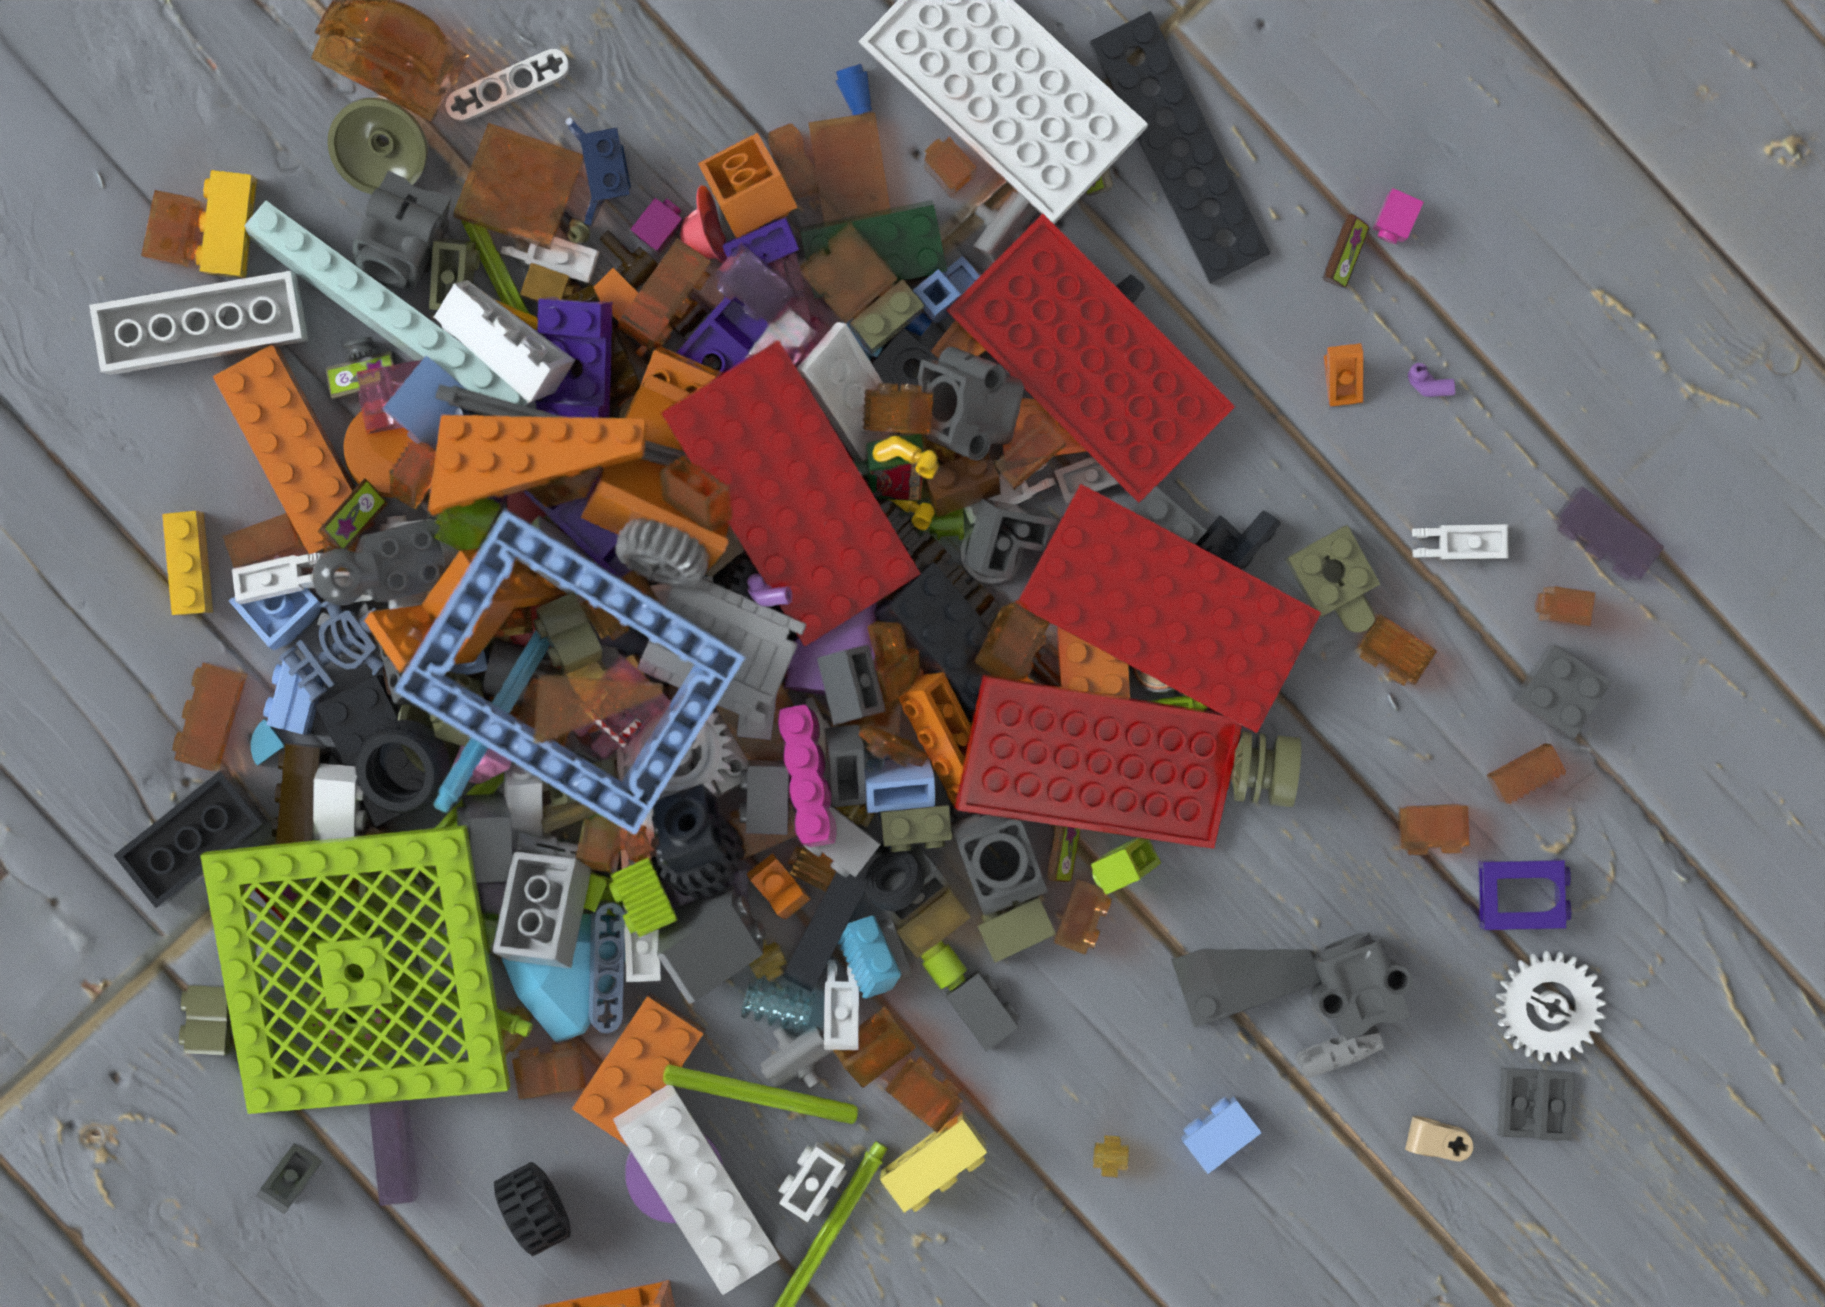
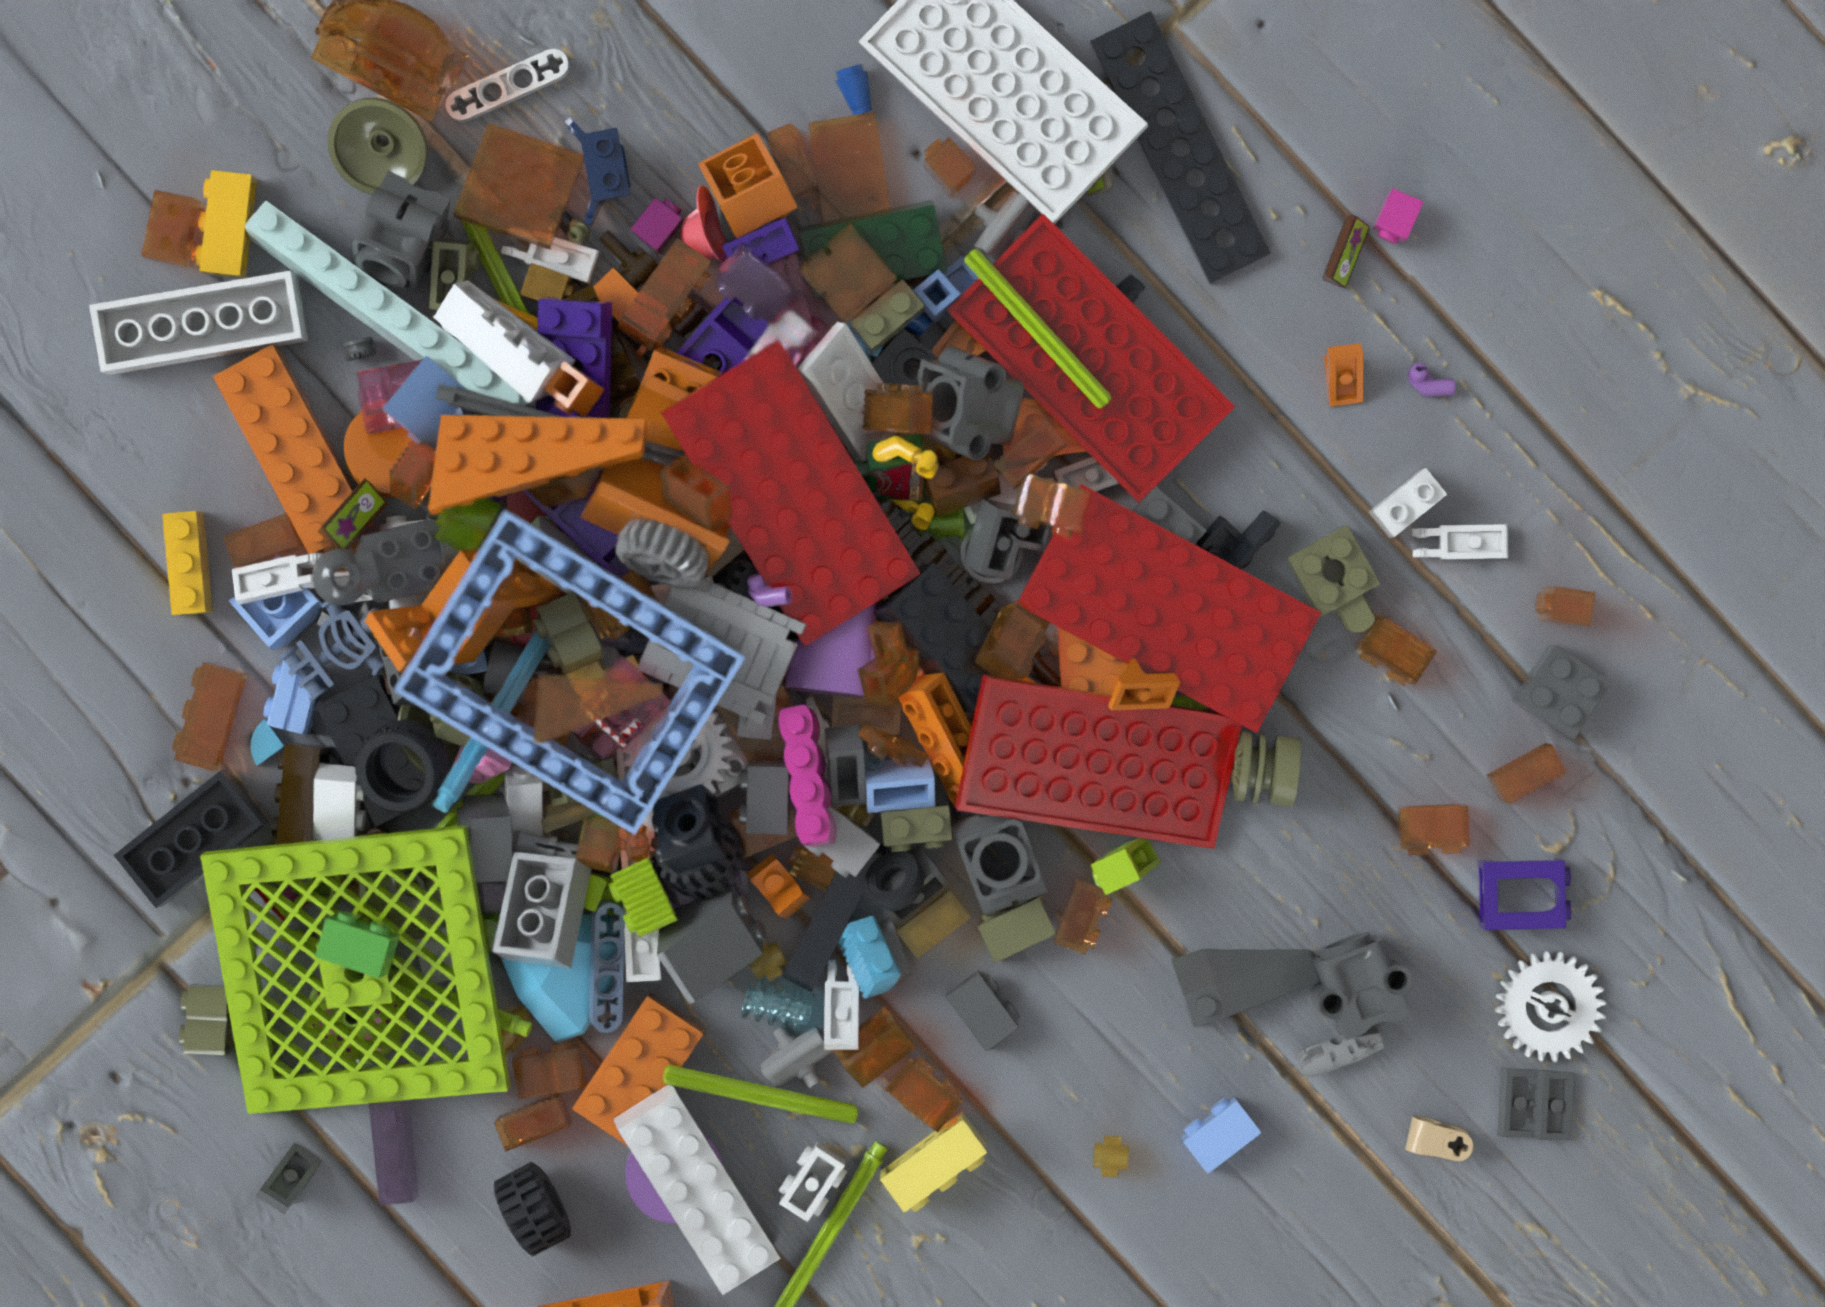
(343, 377): slope -> none
(357, 944): none -> bright green brick
(532, 1121): none -> clear orange brick
(573, 390): none -> orange brick
(851, 684): dark grey brick -> none
(944, 966): lime brick -> none
(1037, 328): none -> lime axle
(1051, 505): none -> clear orange brick
(1063, 853): slope -> none
(1143, 691): none -> orange slope
(1407, 503): none -> white brick
(1607, 535): clear purple brick -> none

